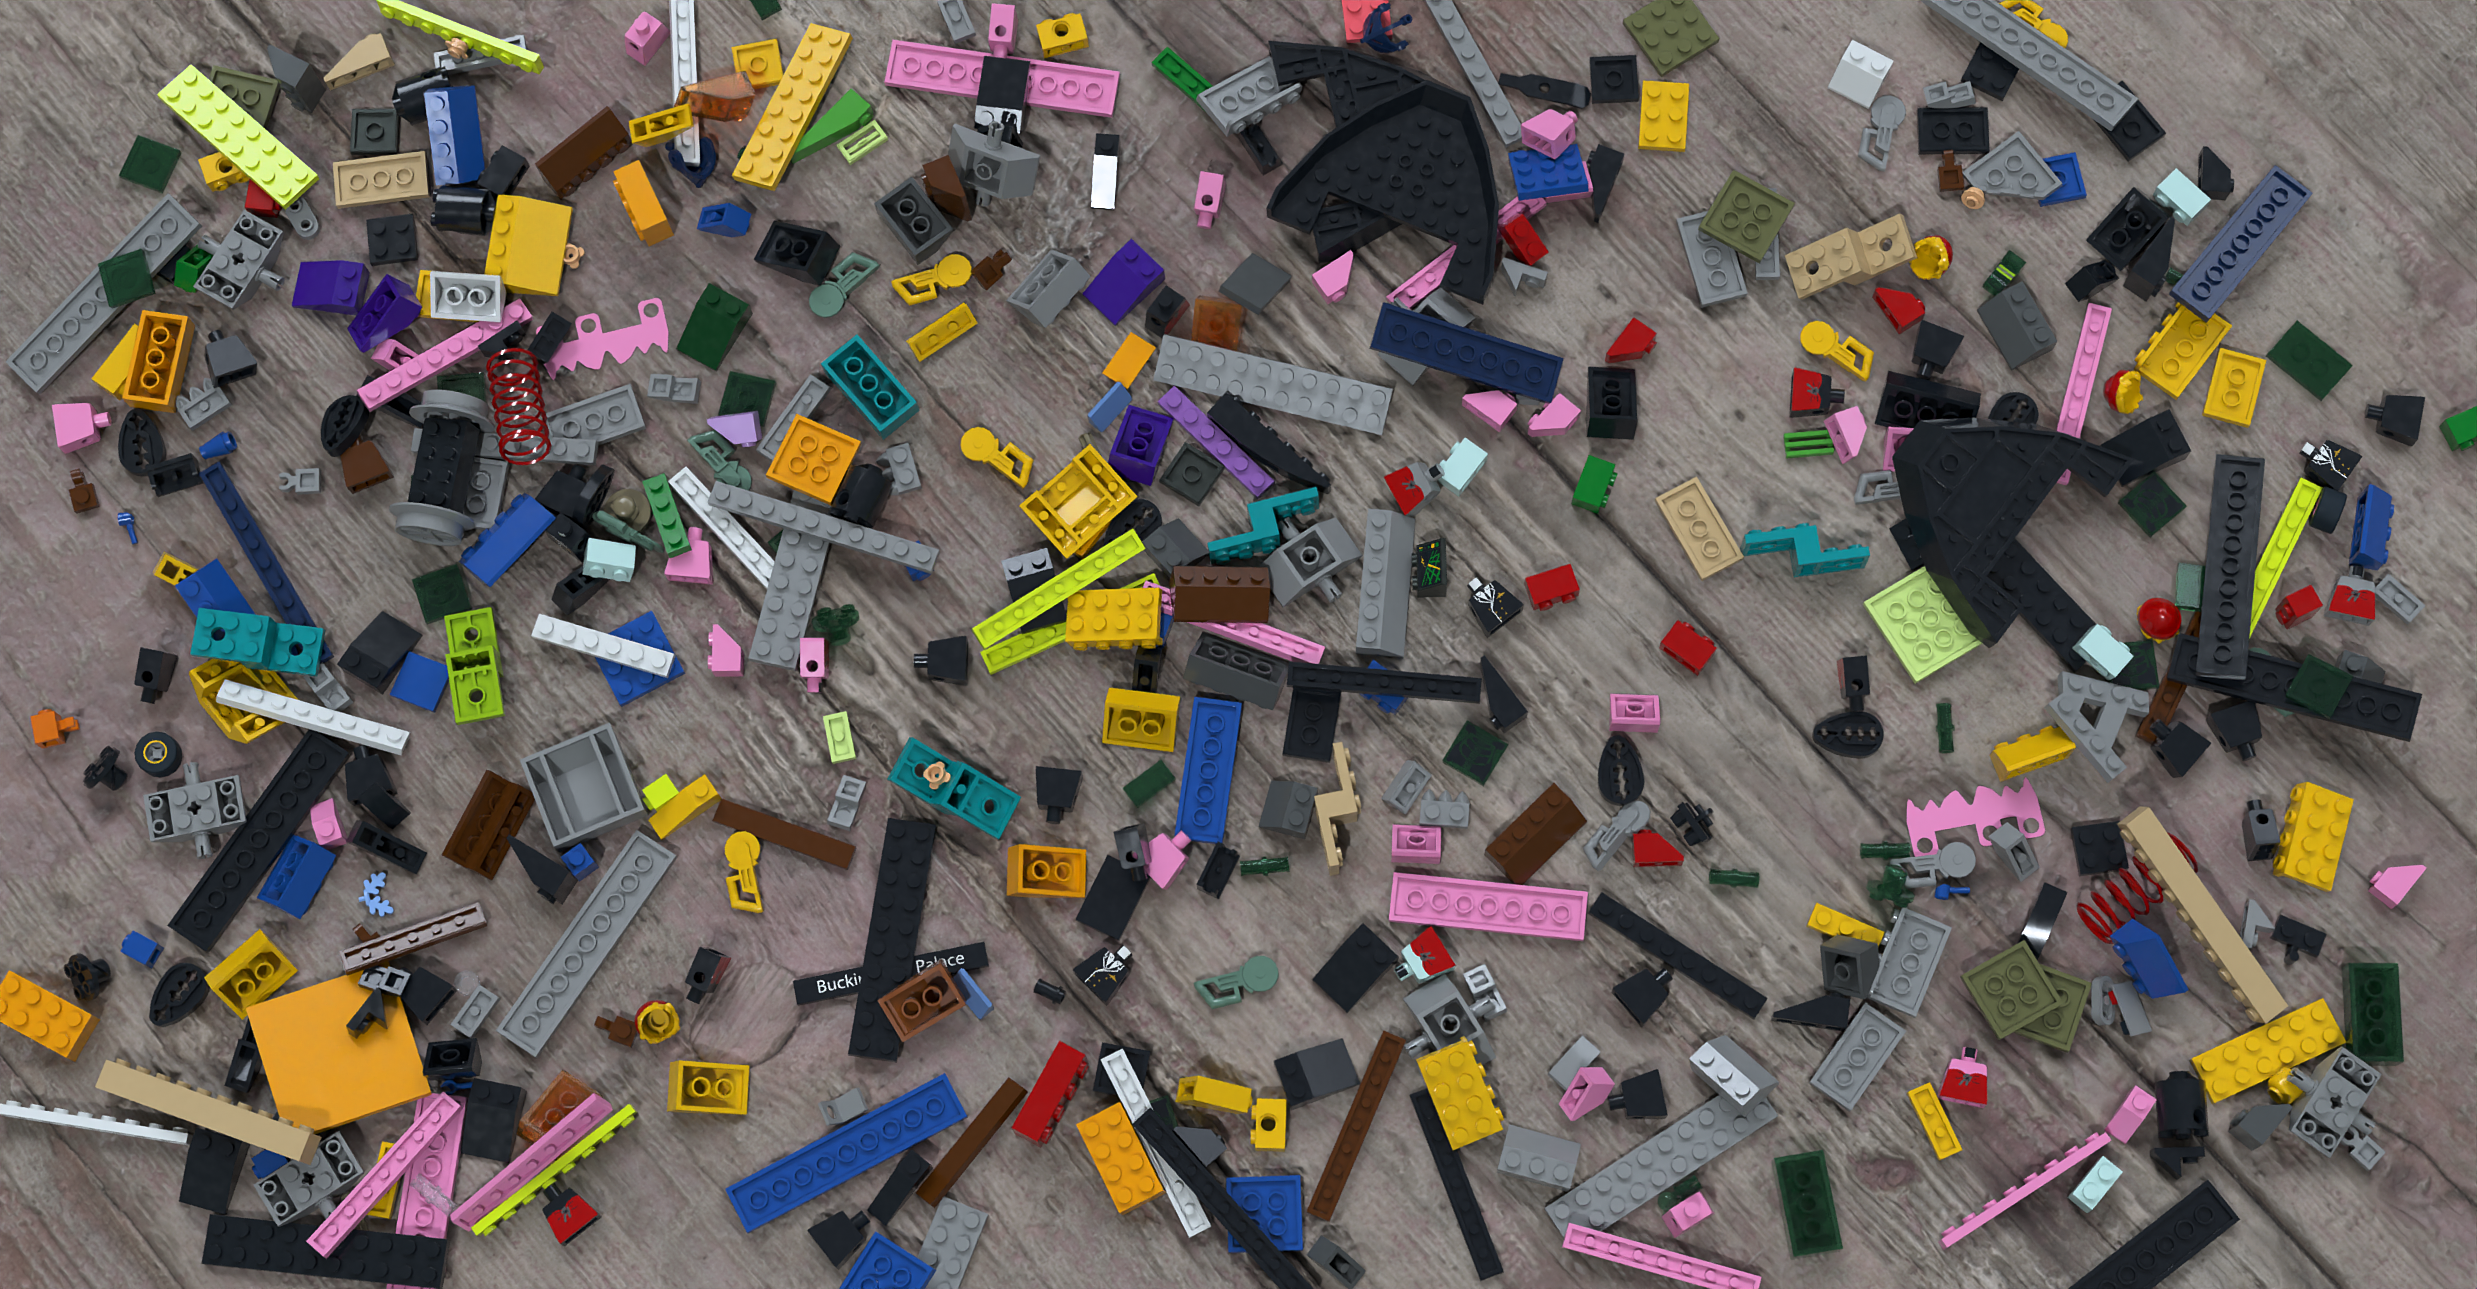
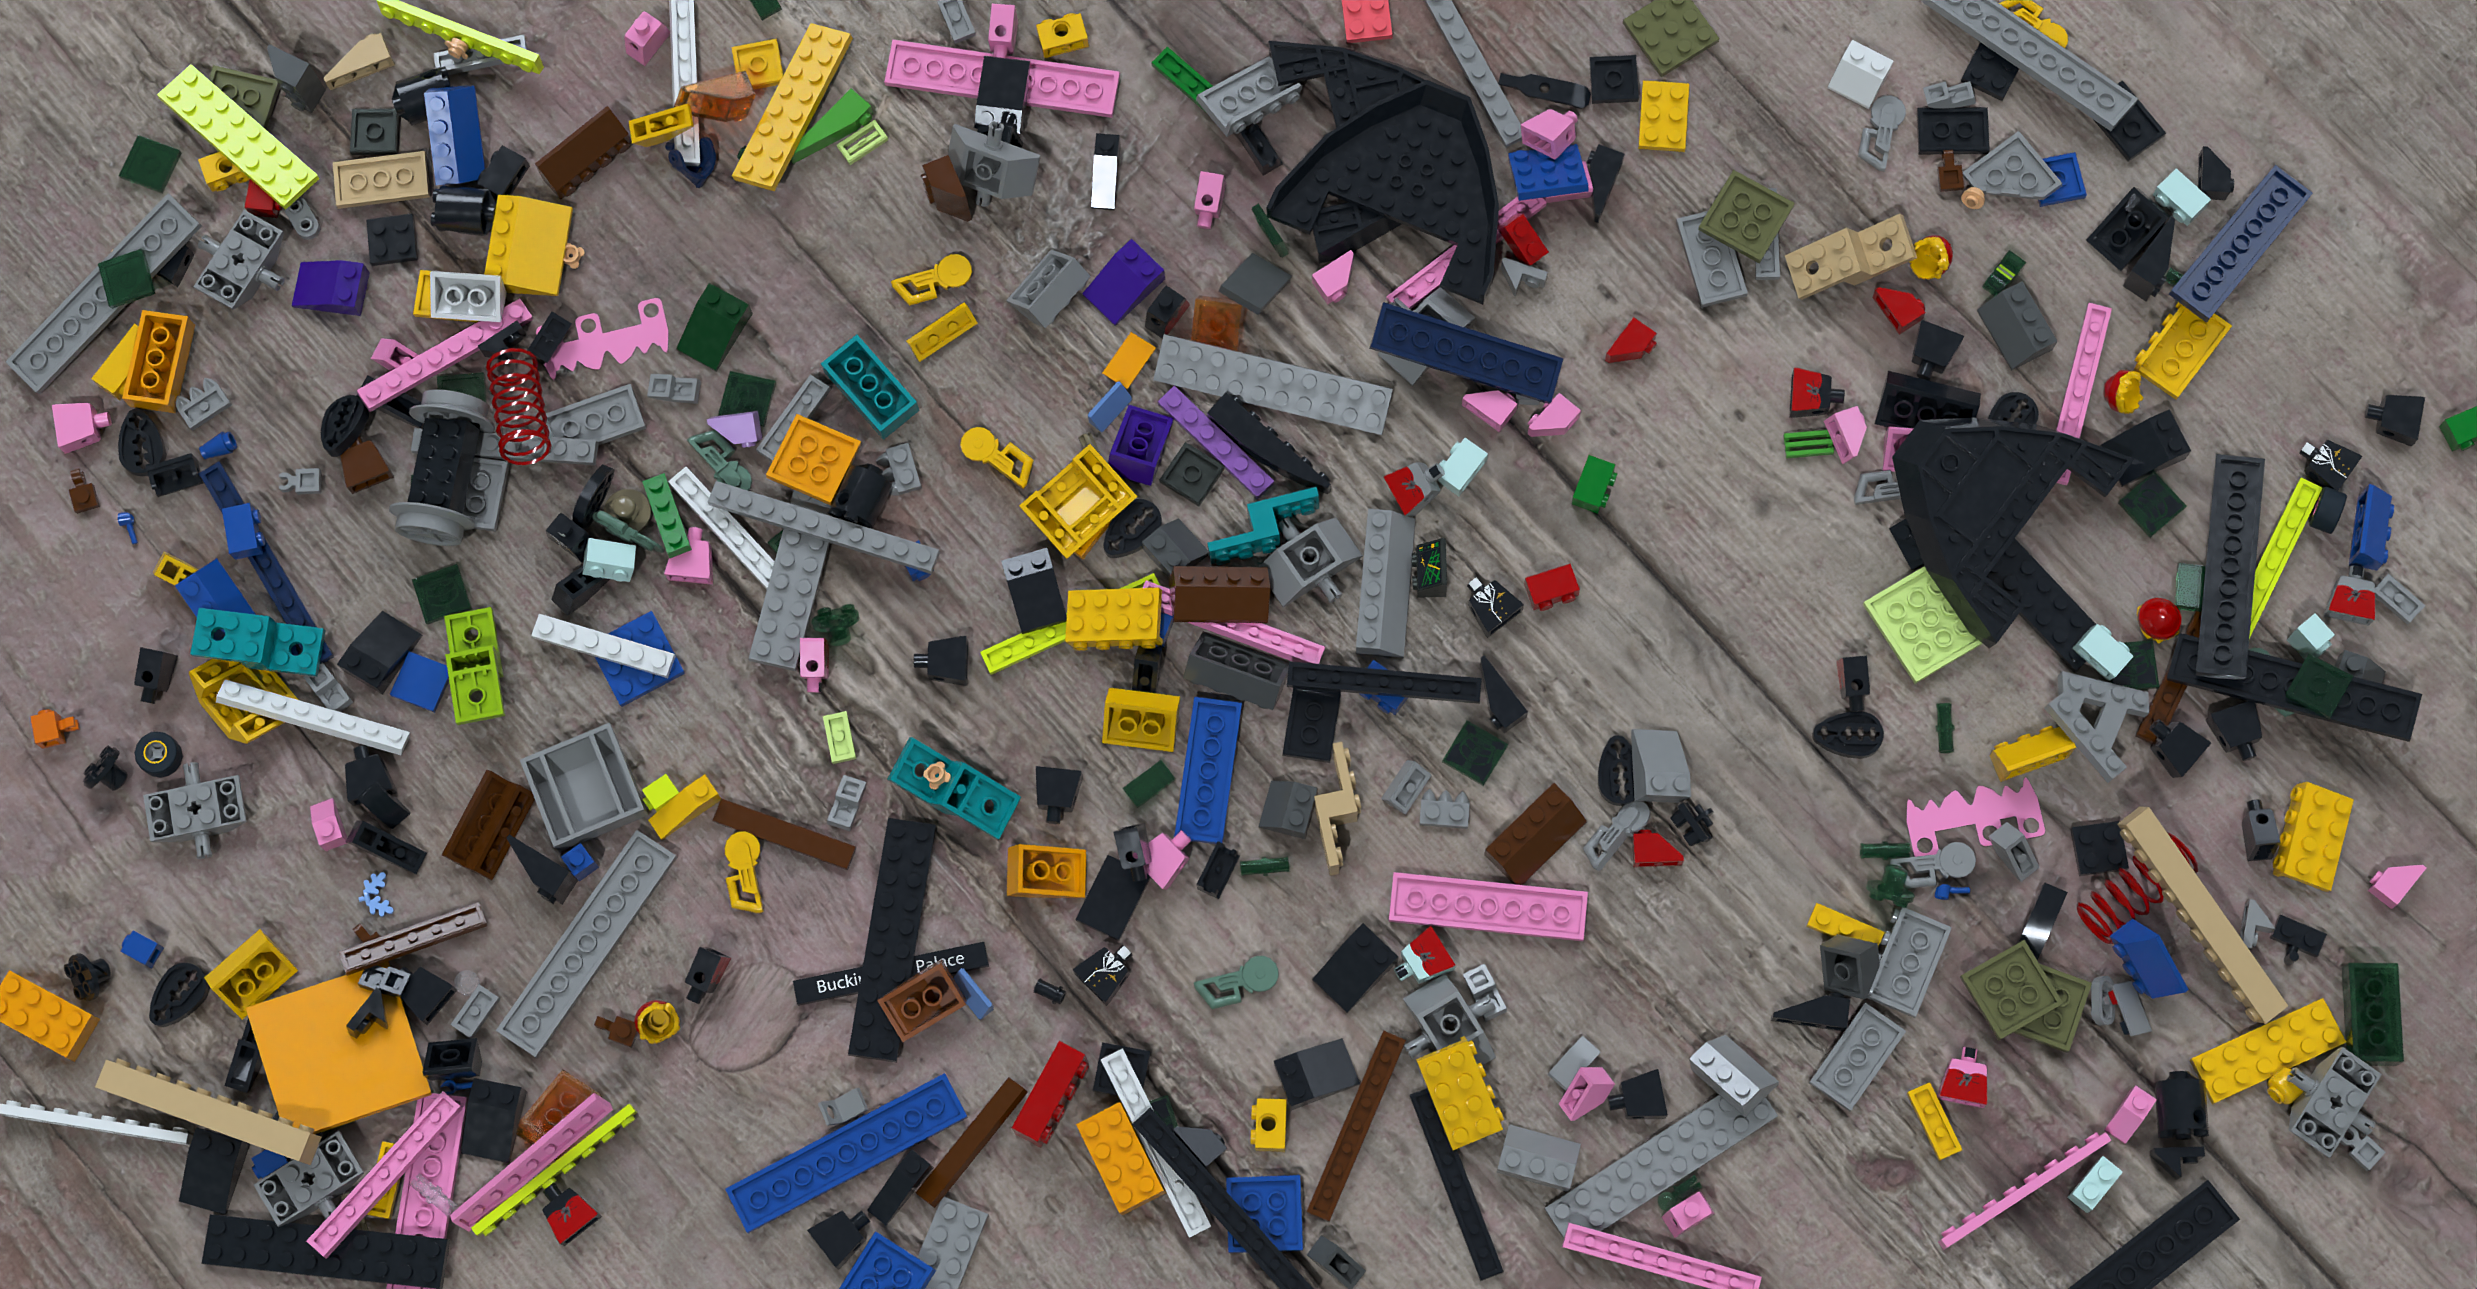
(190, 268): green slope -> none
(228, 359): black torso -> none
(243, 531): none -> blue brick
(259, 840): black plate -> none
(297, 876): blue slope -> none
(384, 314): dark purple slope -> none
(506, 539): blue slope -> none
(562, 491): black torso -> none
(642, 204): light orange brick -> none
(707, 1088): yellow slope -> none
(724, 220): blue slope -> none
(726, 656): bright pink slope -> none
(798, 252): black slope -> none
(829, 298): sand green piece -> none
(914, 220): dark grey slope -> none
(988, 270): reddish brown plate -> none
(1058, 588): neon yellow plate -> none
(1214, 1094): yellow slope -> none
(1269, 230): none -> clear green tile
(1378, 32): dark blue helmet -> none
(1416, 844): bright pink slope -> none
(1611, 403): black slope -> none
(1634, 713): bright pink slope -> none
(1643, 994): black torso -> none
(1659, 767): none -> light grey slope
(1677, 956): black plate -> none
(1688, 647): red brick -> none
(1699, 529): tan plate -> none
(1734, 878): clear green pin -> none
(1804, 550): teal bracket -> none
(1806, 1204): clear green brick -> none
(1820, 339): yellow piece -> none
(2091, 280): black slope -> none
(2234, 387): yellow plate -> none
(2255, 1125): dark grey slope -> none
(2298, 607): red brick -> none
(2309, 360): clear green tile -> none
(2311, 637): none -> light aqua brick

